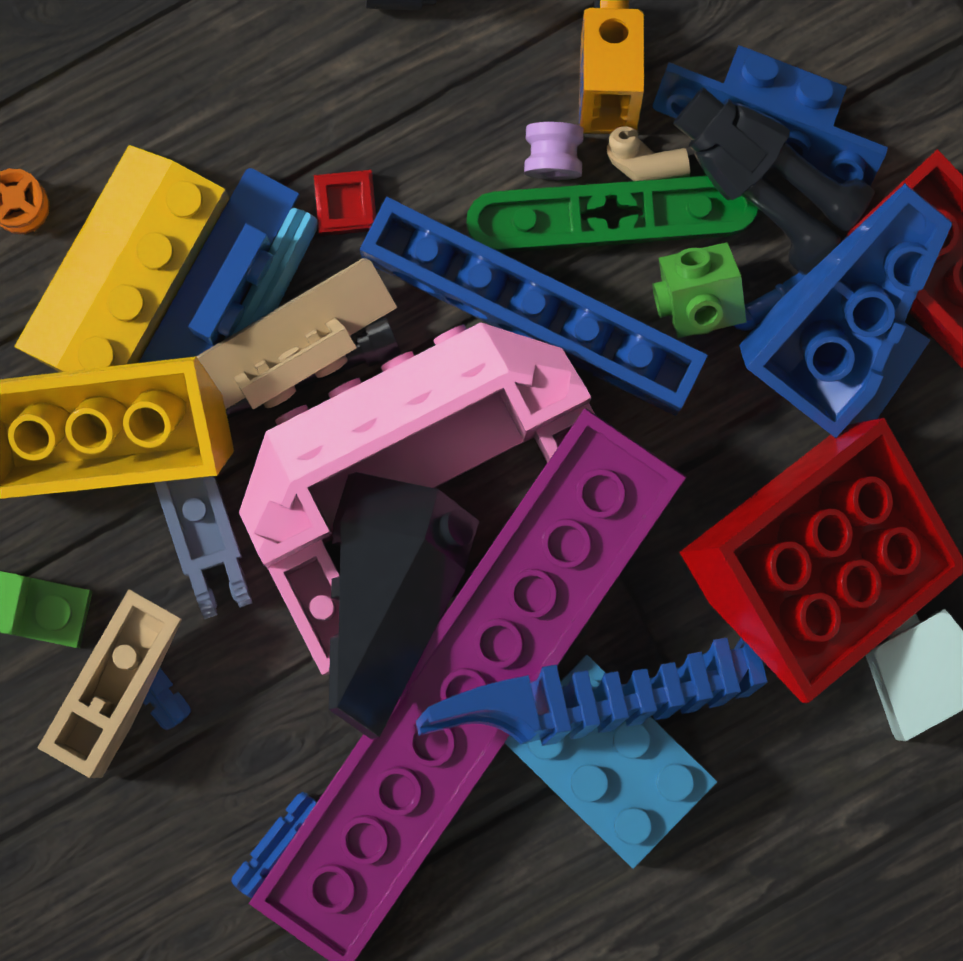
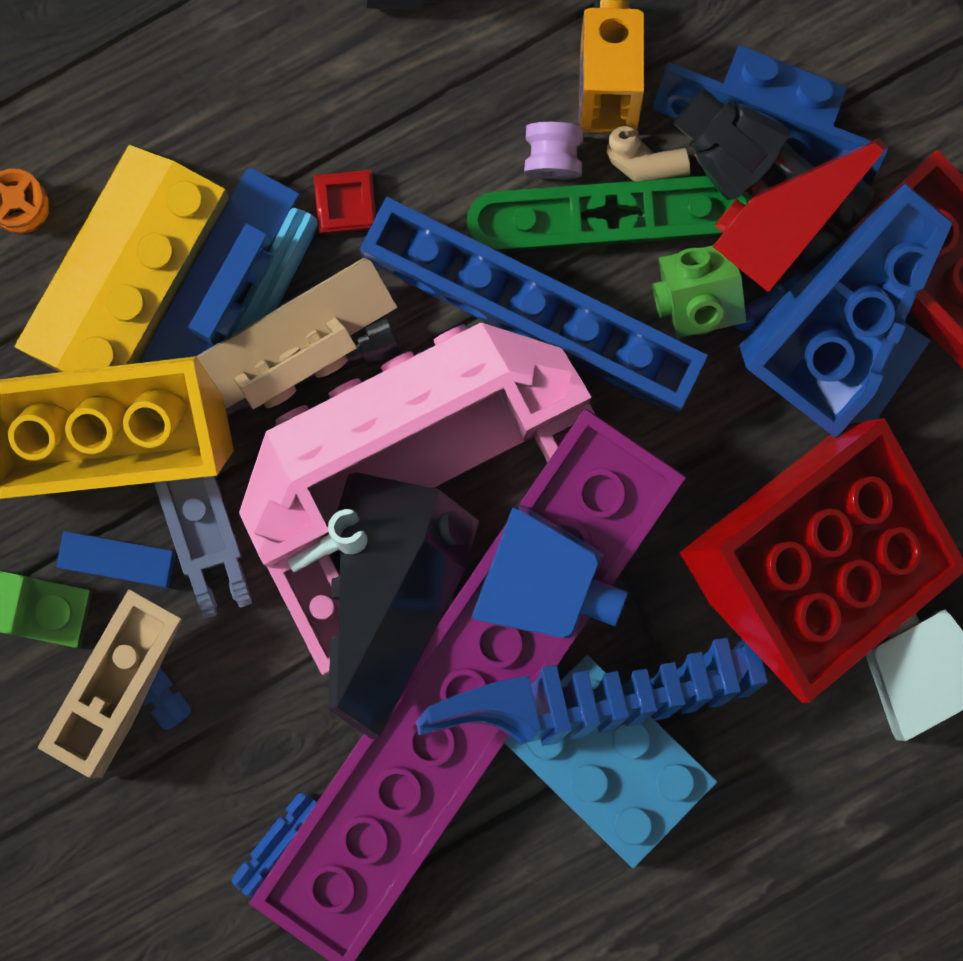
(116, 559): none -> blue piece
(332, 541): none -> light aqua hand
(545, 580): none -> blue torso
(782, 220): none -> red slope

